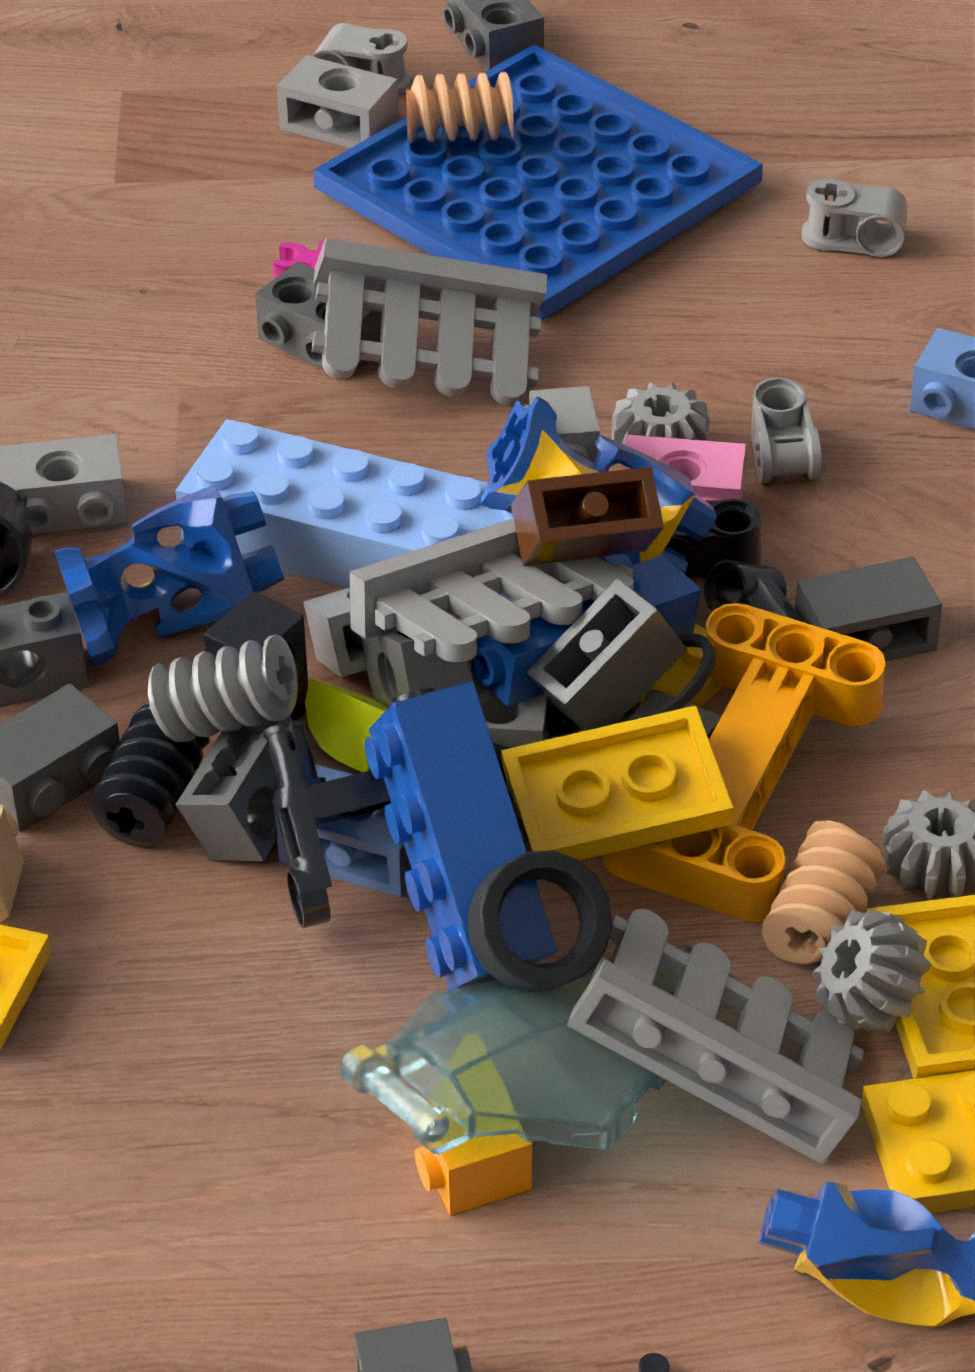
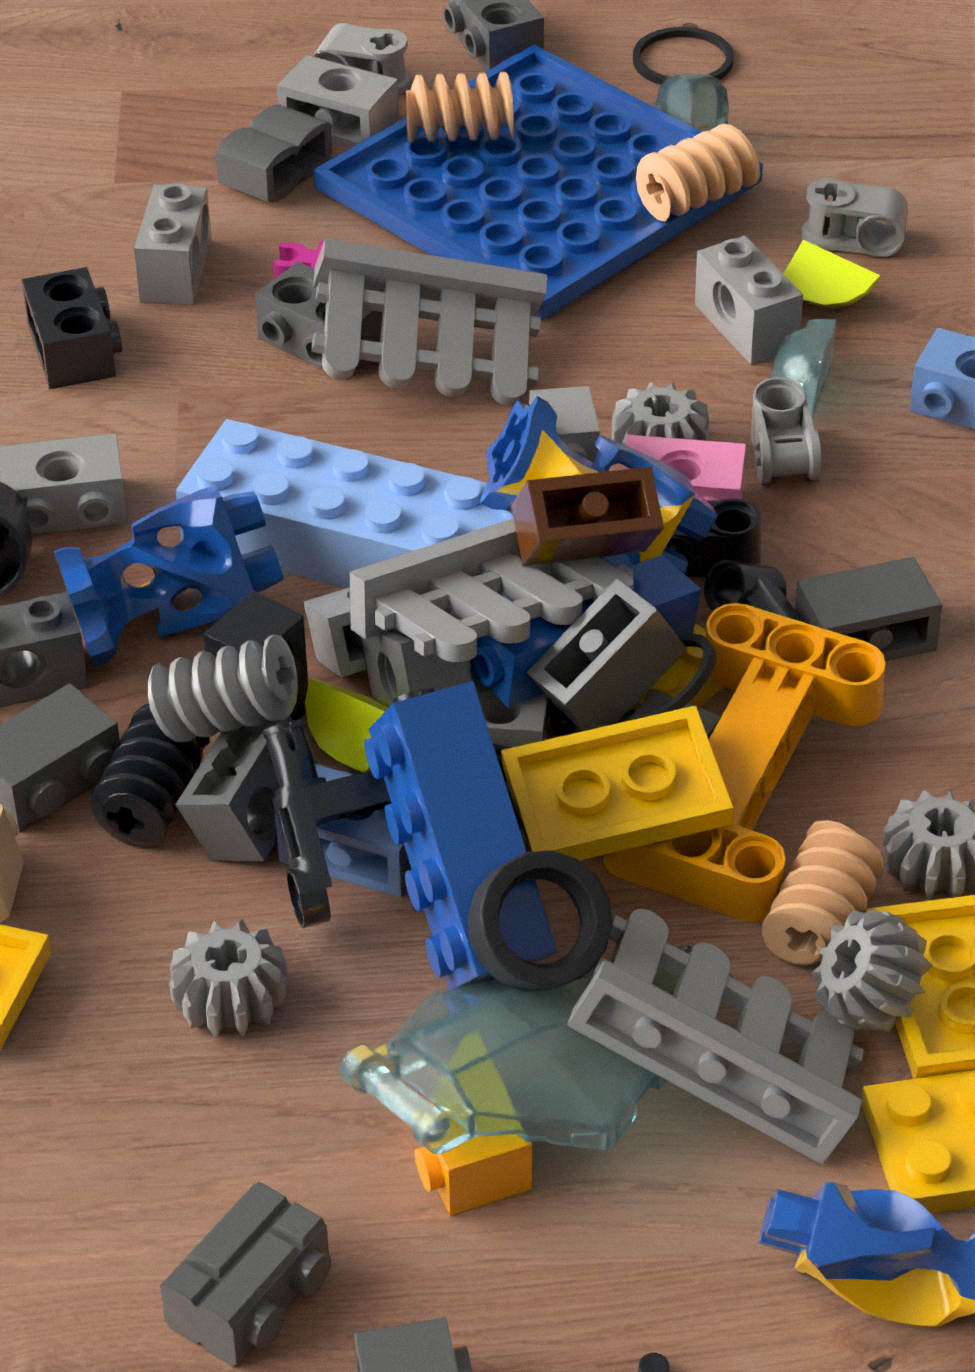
(71, 327): none -> black brick
(173, 244): none -> light grey brick
(228, 978): none -> light grey gear
(247, 1274): none -> dark grey brick
(273, 152): none -> dark grey brick
(672, 32): none -> black piece
(694, 100): none -> clear light blue brick
(696, 171): none -> light nougat piece
(746, 298): none -> light grey brick
(807, 358): none -> clear light blue brick
(827, 278): none -> neon yellow brick

